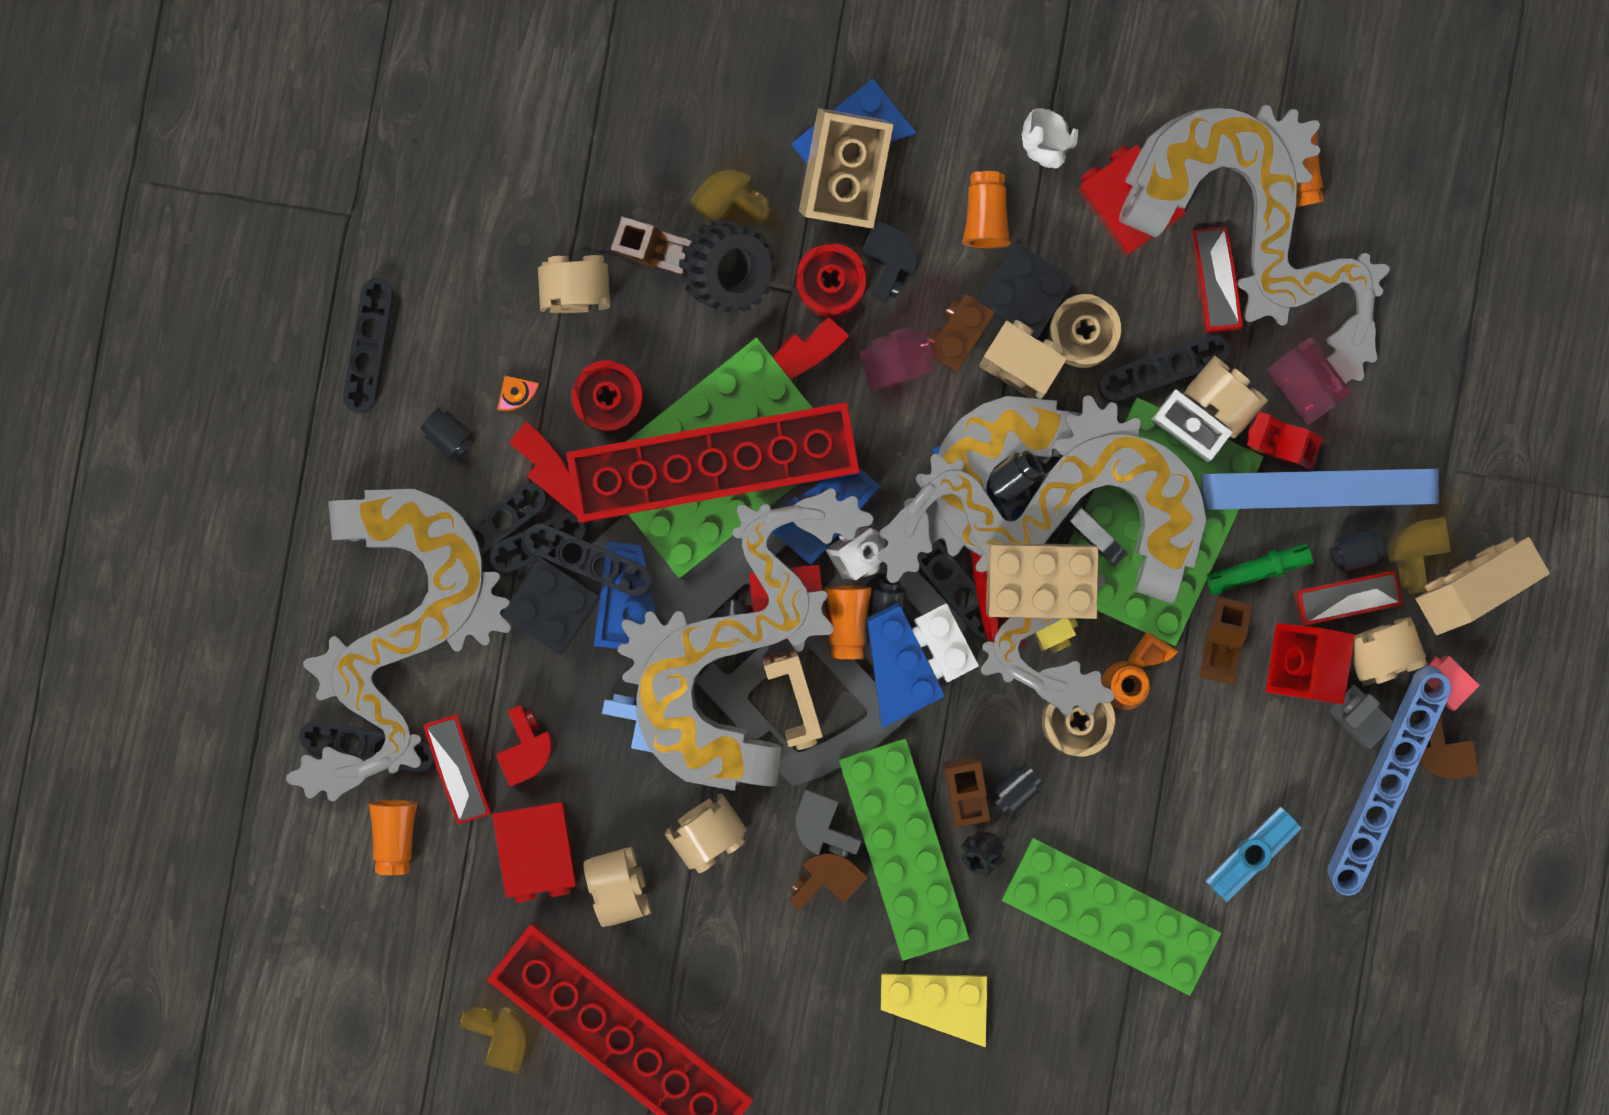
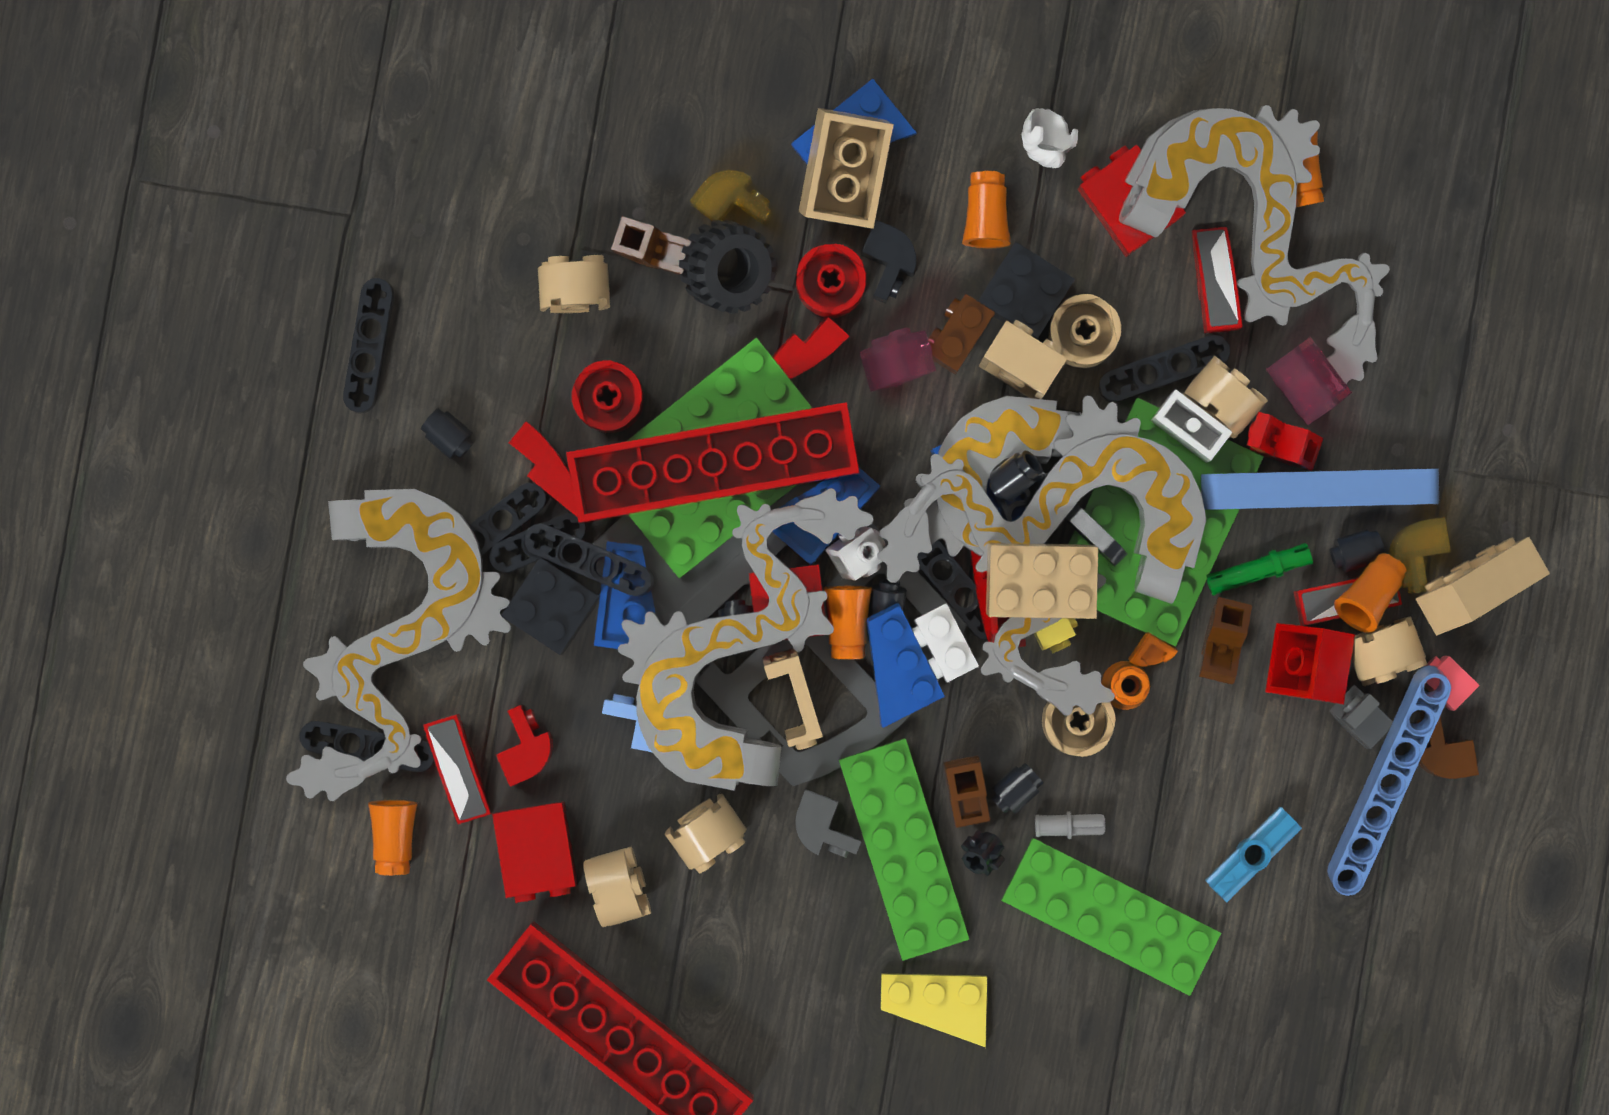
(508, 1036): clear yellow brick -> none
(516, 393): tile -> none
(833, 872): reddish brown brick -> none
(1069, 825): none -> light grey axle
(1371, 593): none -> orange plant

